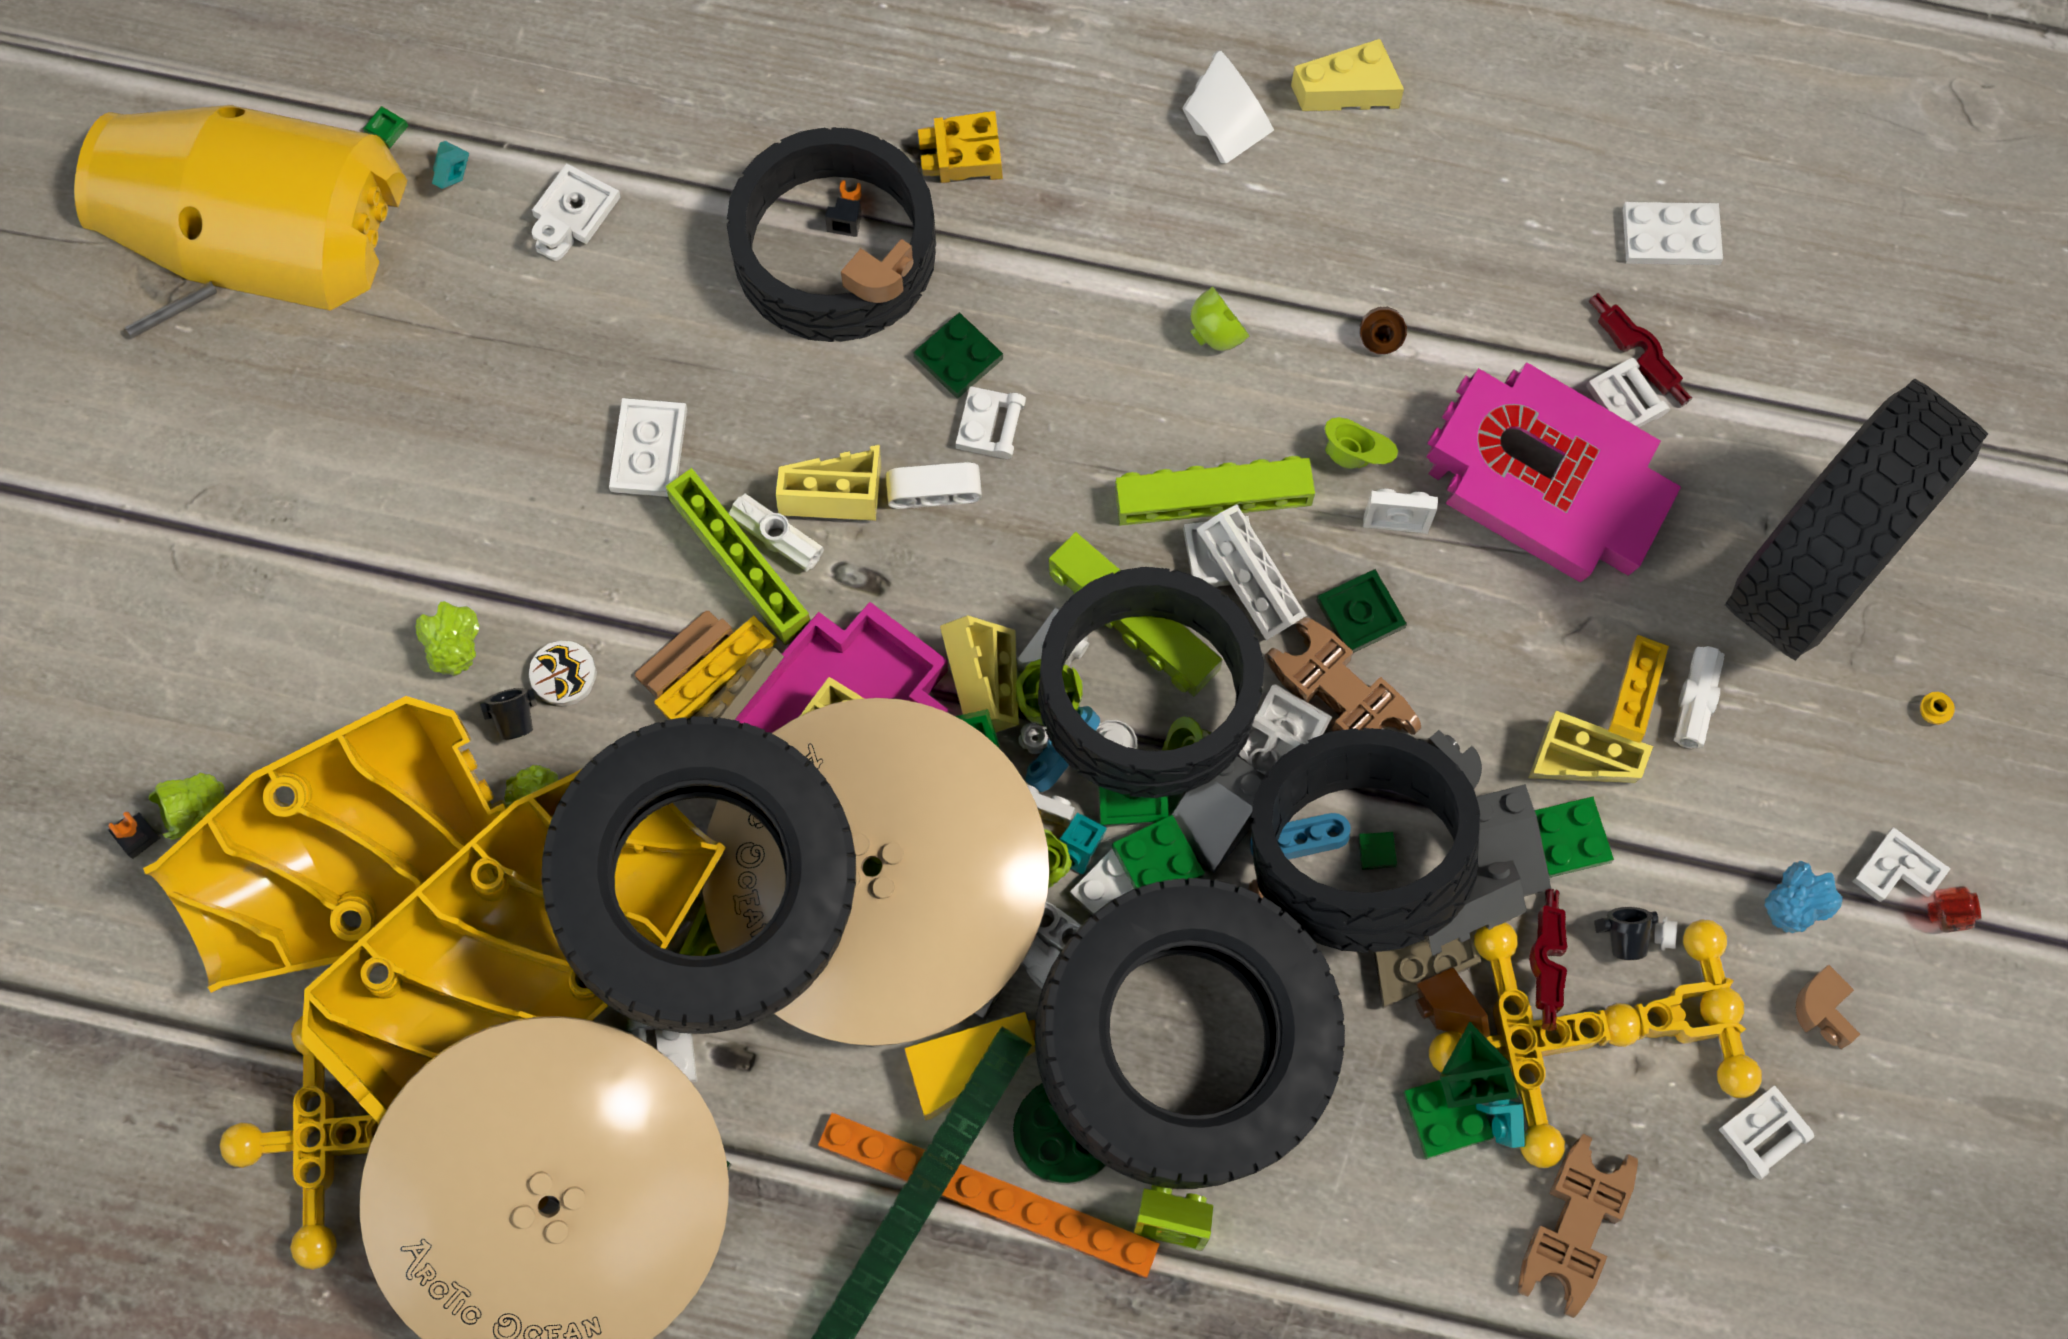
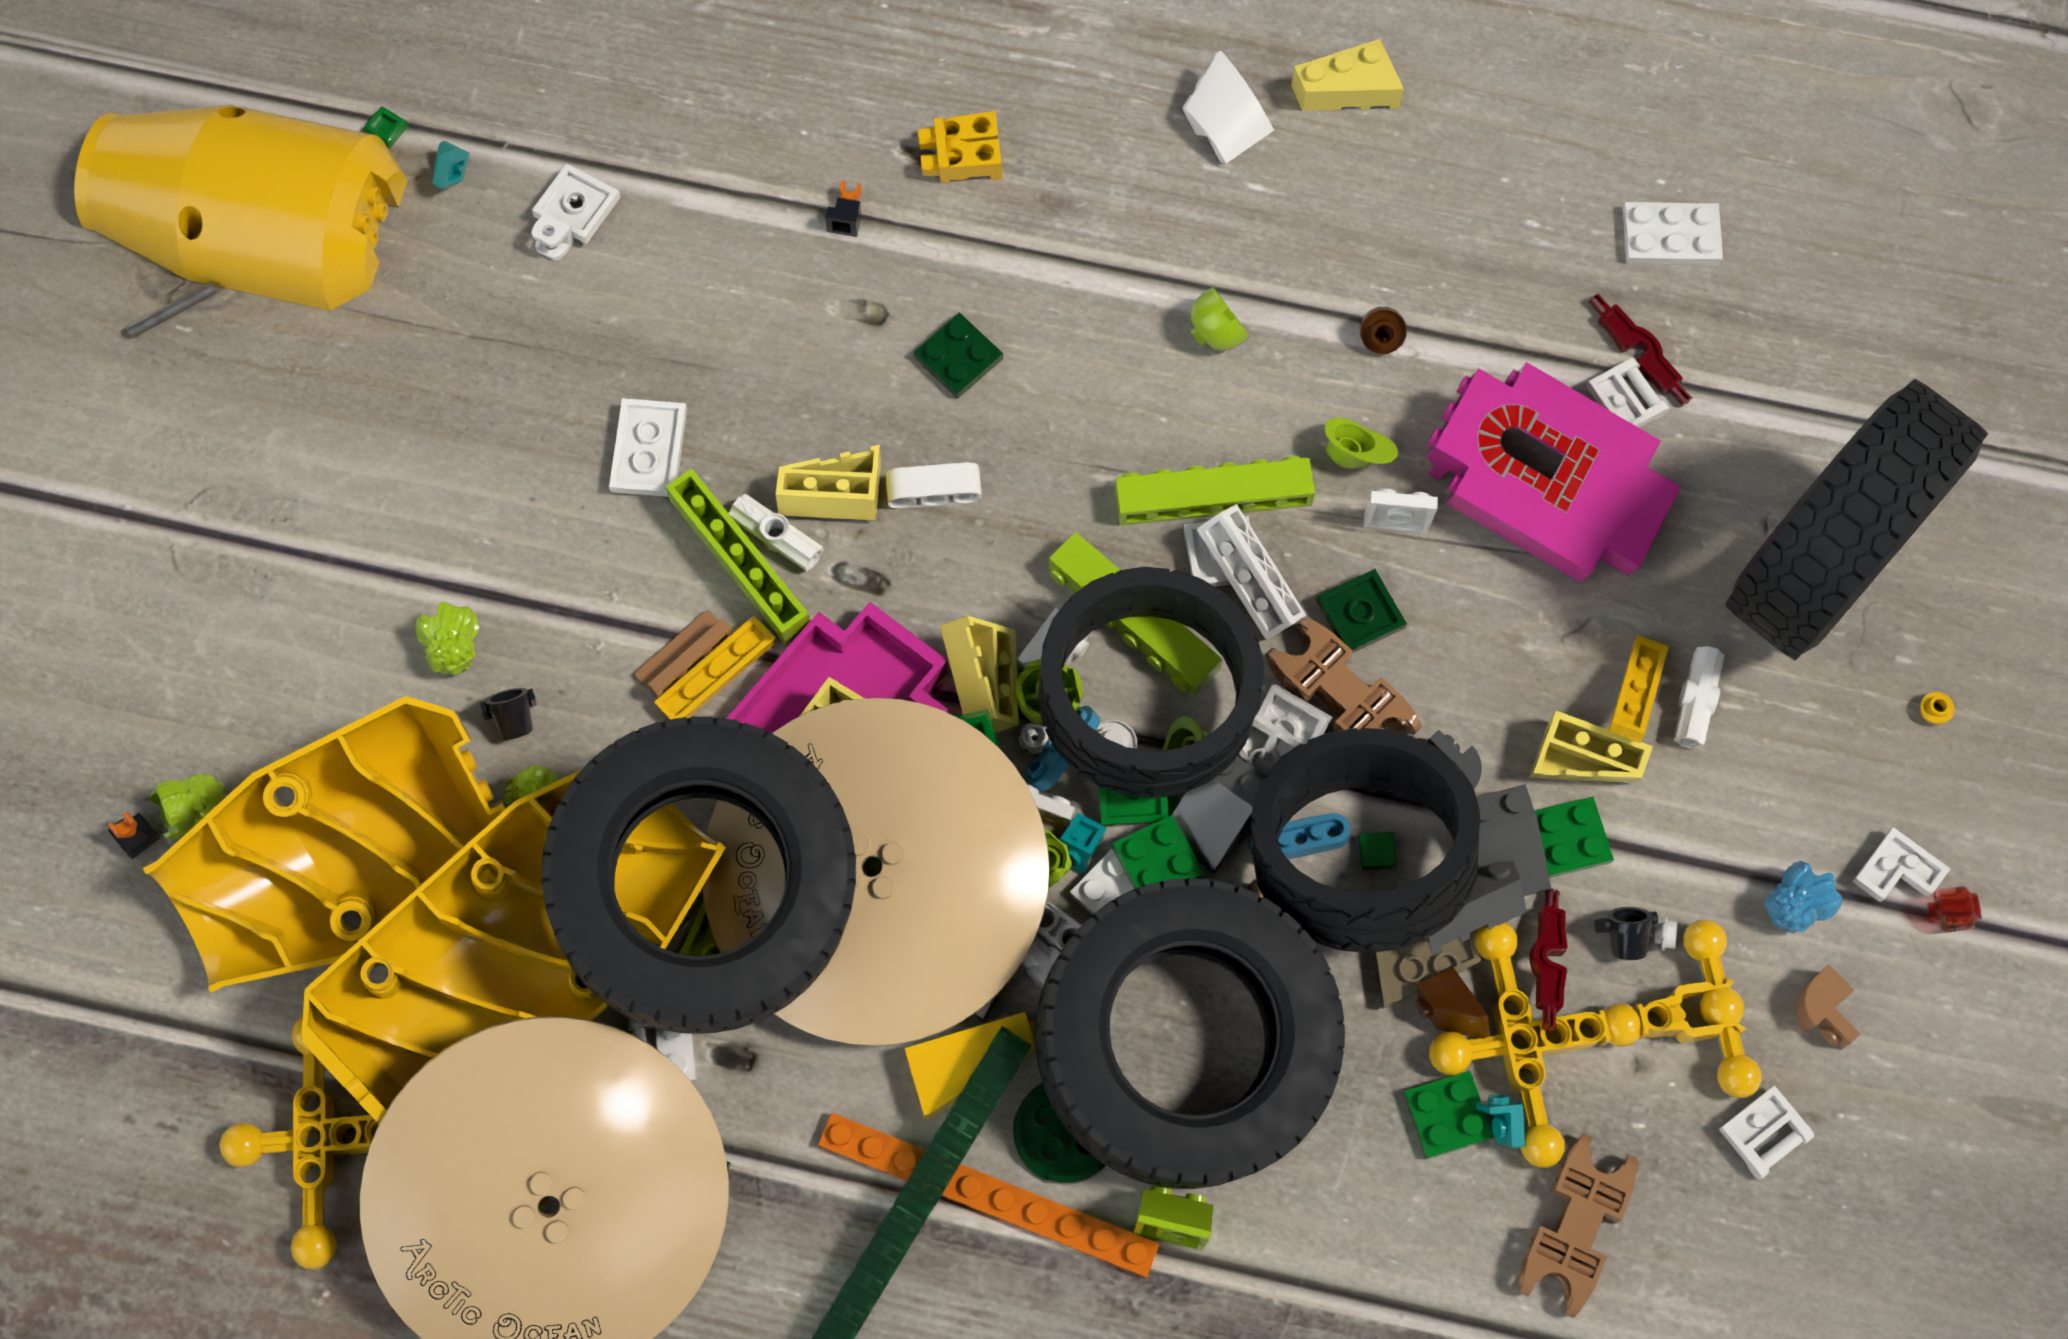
(562, 673): white tile -> none
(743, 685): dark tan wing -> none
(815, 156): black tyre -> none
(875, 279): medium nougat brick -> none
(980, 419): white plate -> none
(1477, 1072): dark green slope -> none

